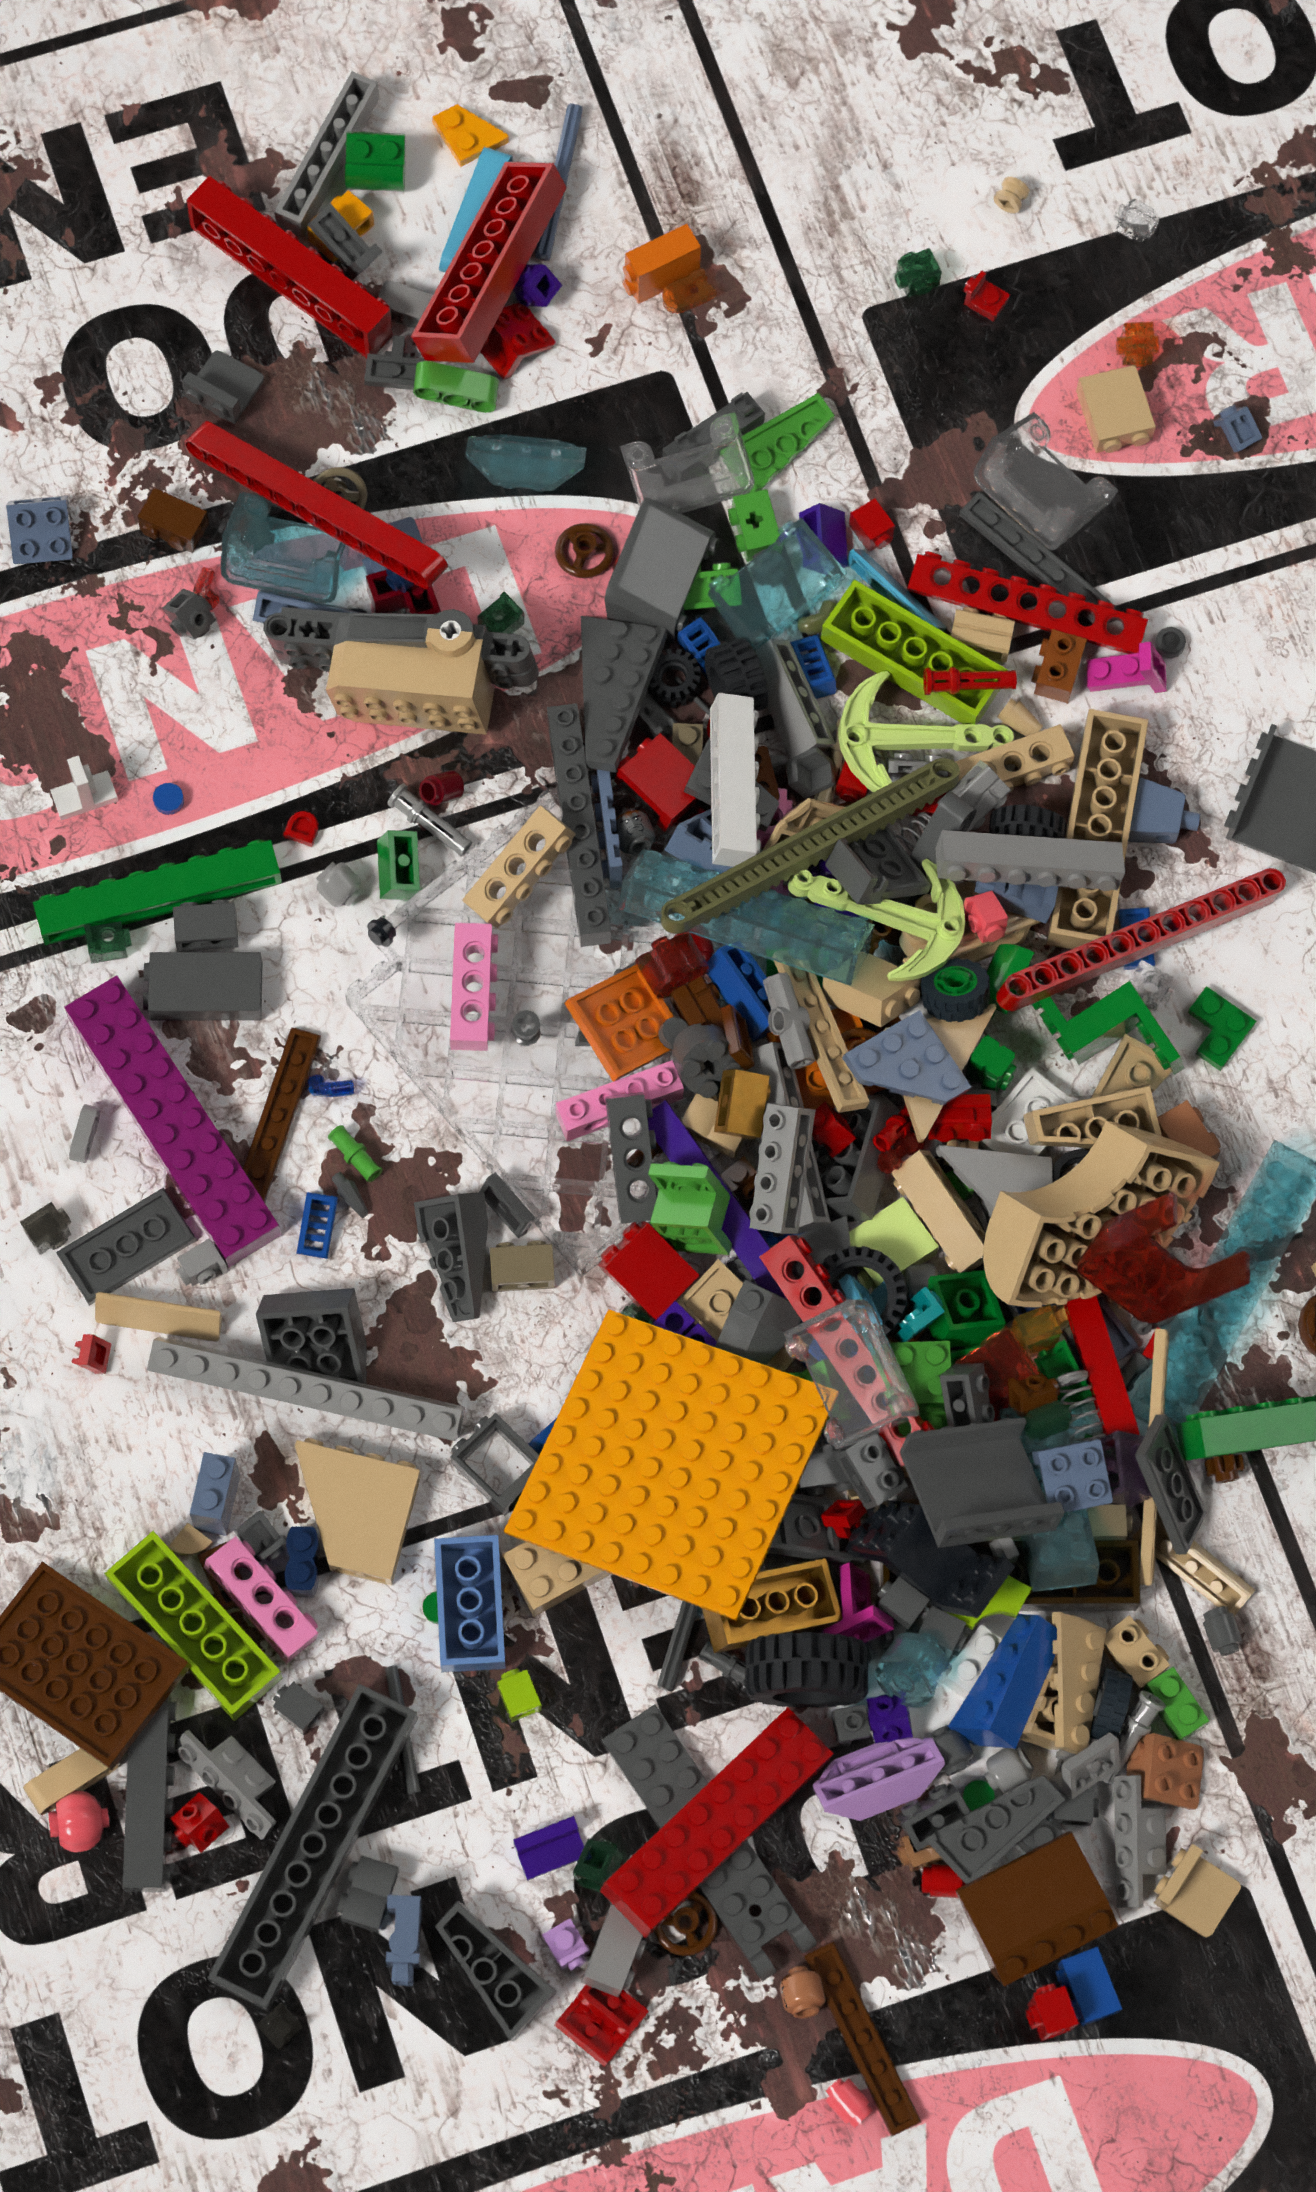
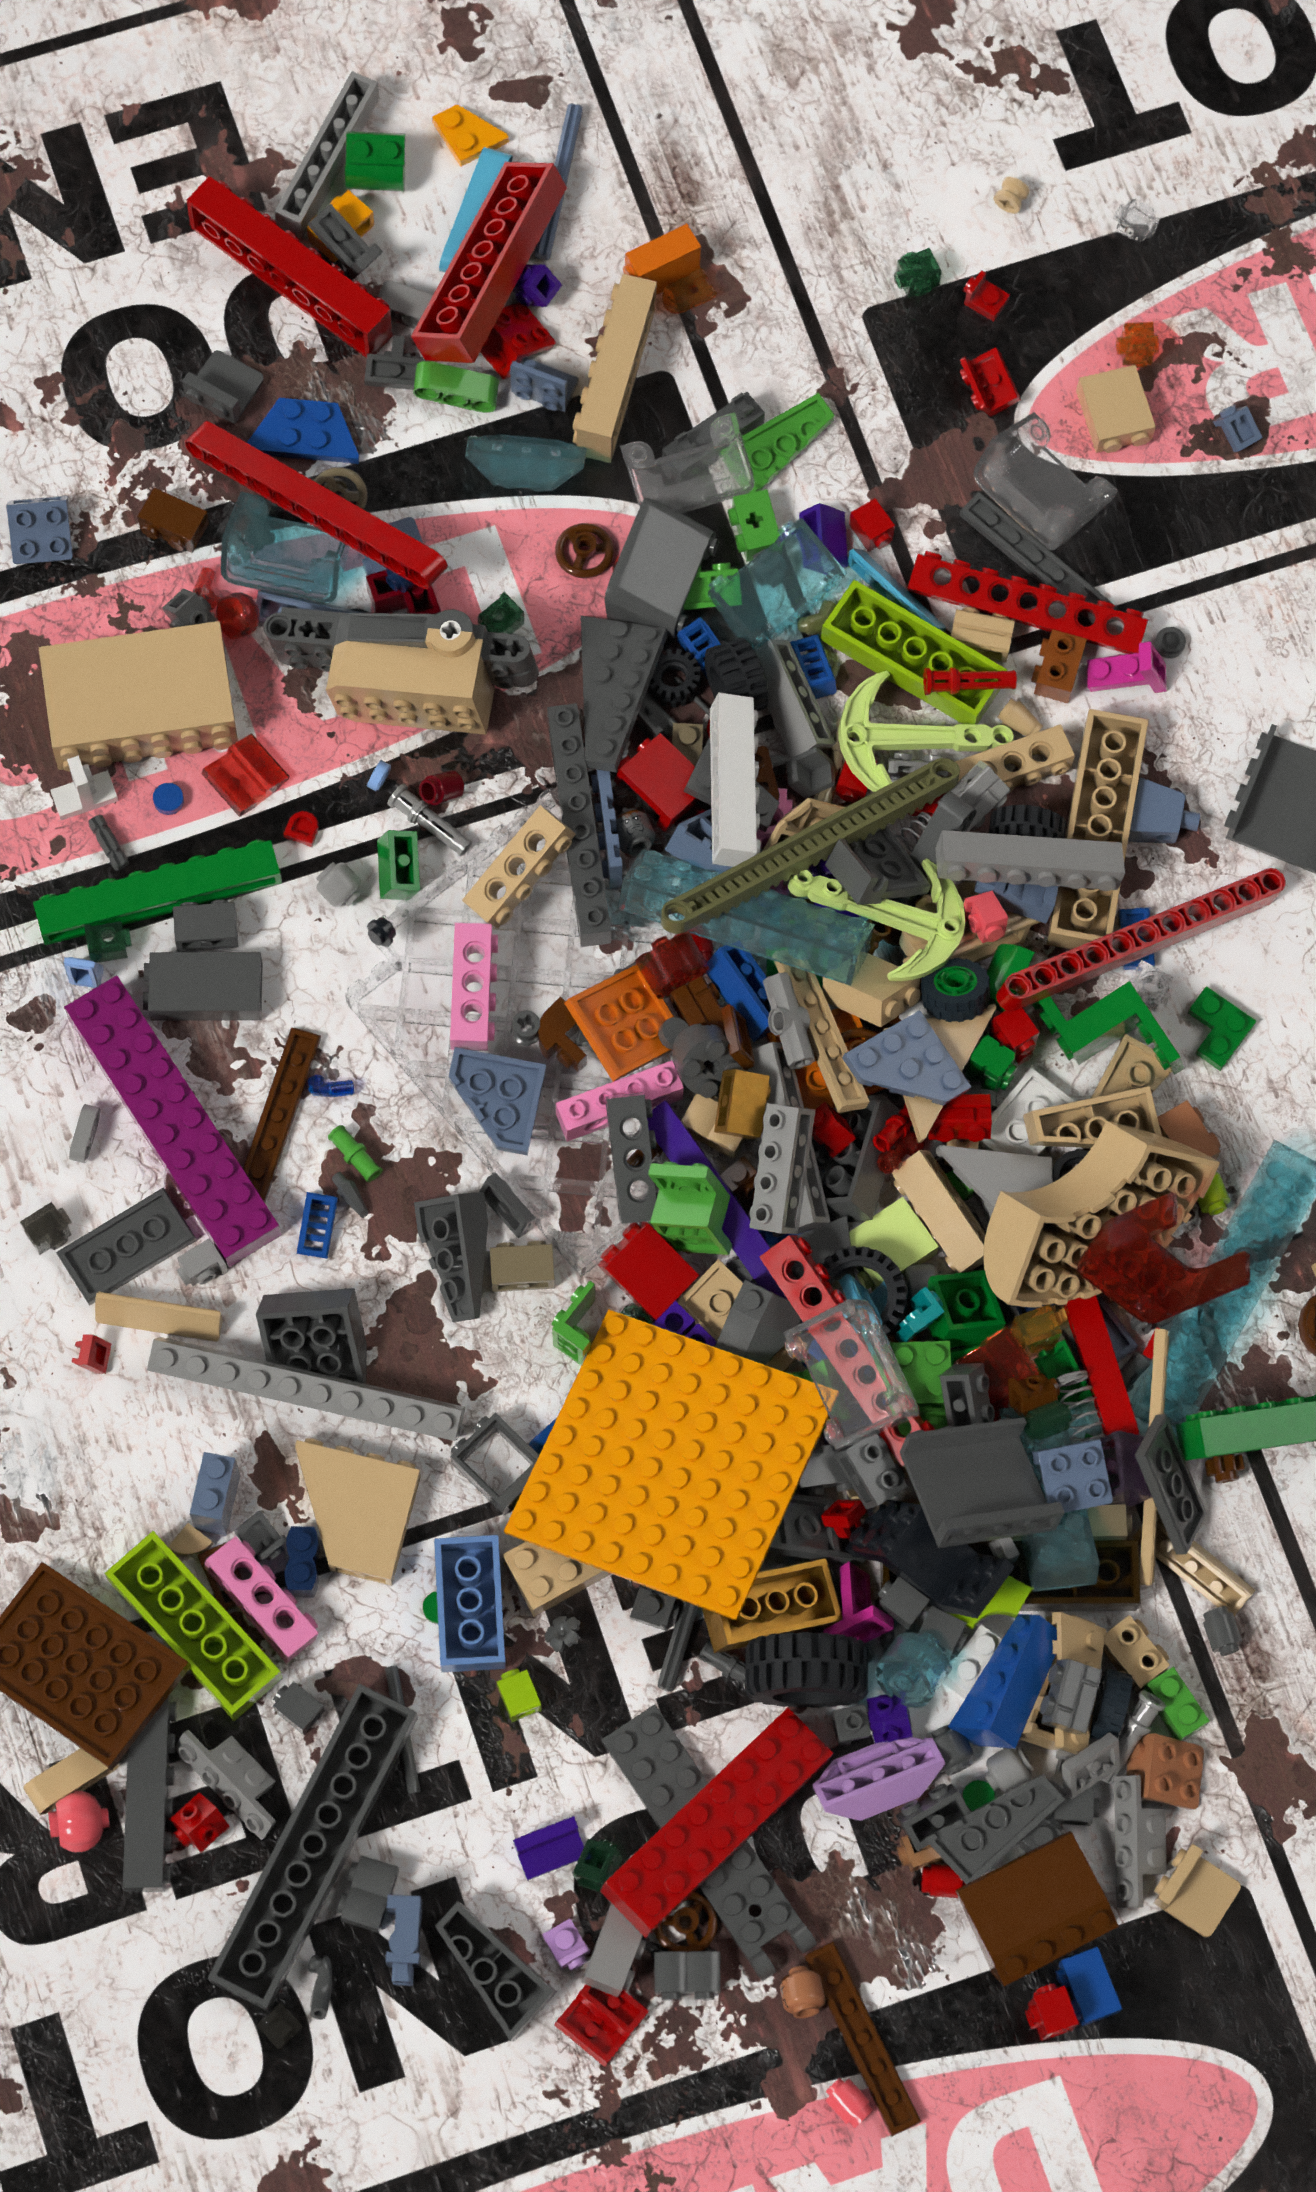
(83, 972): none -> light blue slope
(108, 842): none -> dark grey axle
(138, 695): none -> tan brick
(237, 615): none -> clear red hair
(245, 775): none -> clear red slope
(305, 432): none -> blue wing
(322, 1988): none -> dark grey arm
(379, 775): none -> light blue tile
(500, 1095): none -> sand blue plate
(542, 384): none -> sand blue bracket
(555, 1033): none -> reddish brown brick
(563, 1633): none -> dark grey plant
(566, 1335): none -> bright green bracket
(615, 367): none -> tan brick
(654, 1609): none -> dark grey bracket
(687, 1974): none -> dark grey brick
(990, 382): none -> red bracket
(1015, 1032): none -> red brick
(1070, 1696): none -> dark grey brick
(1215, 1198): none -> lime brick

